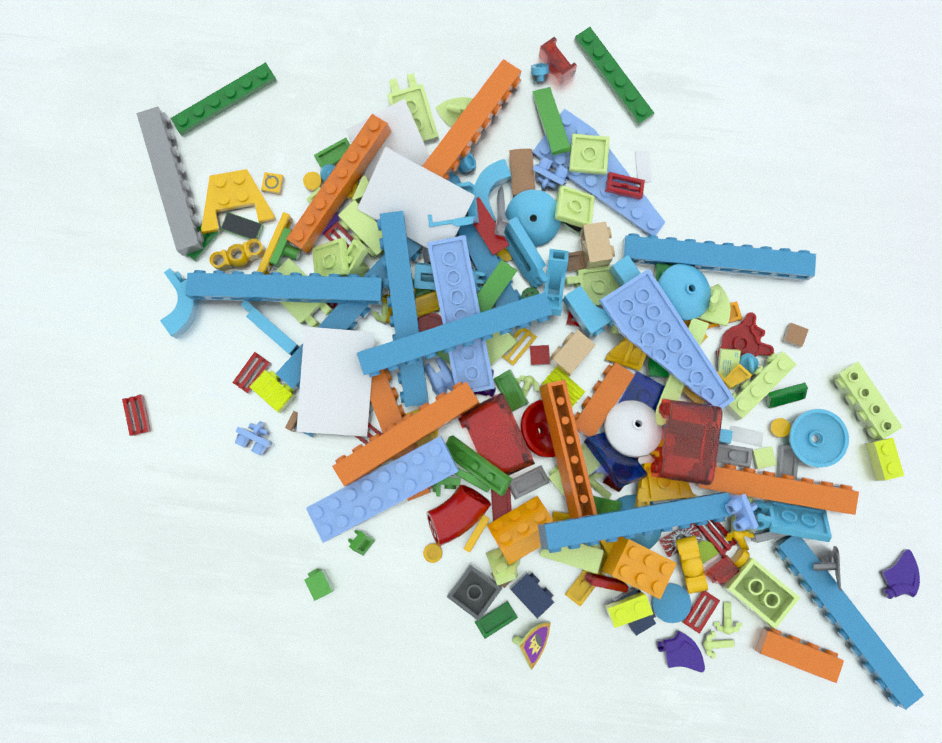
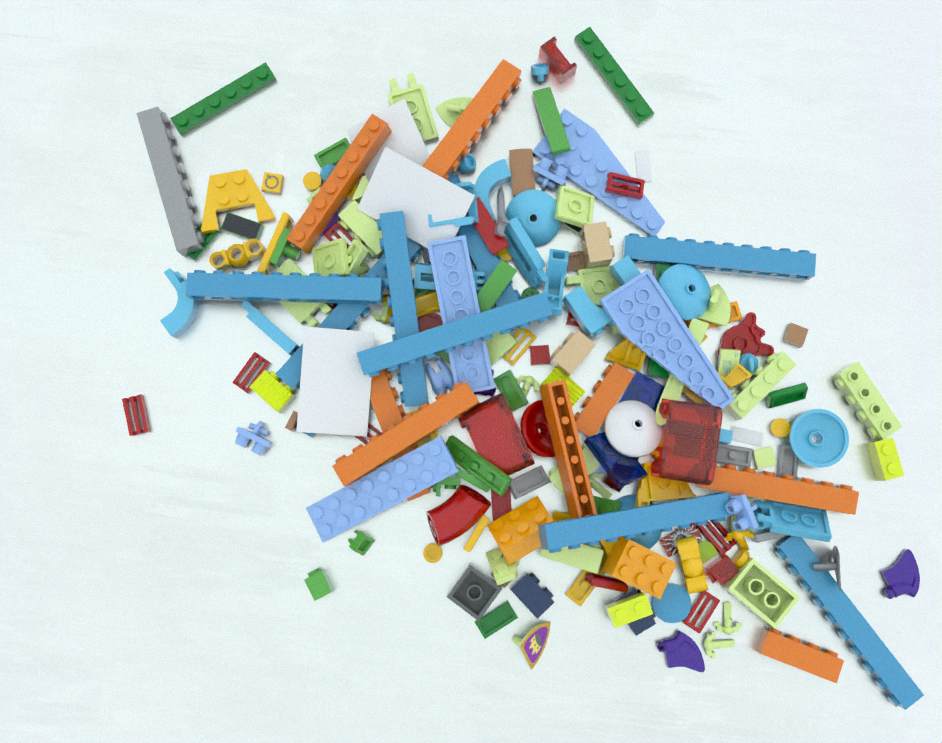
(589, 154): yellowish green tile -> none

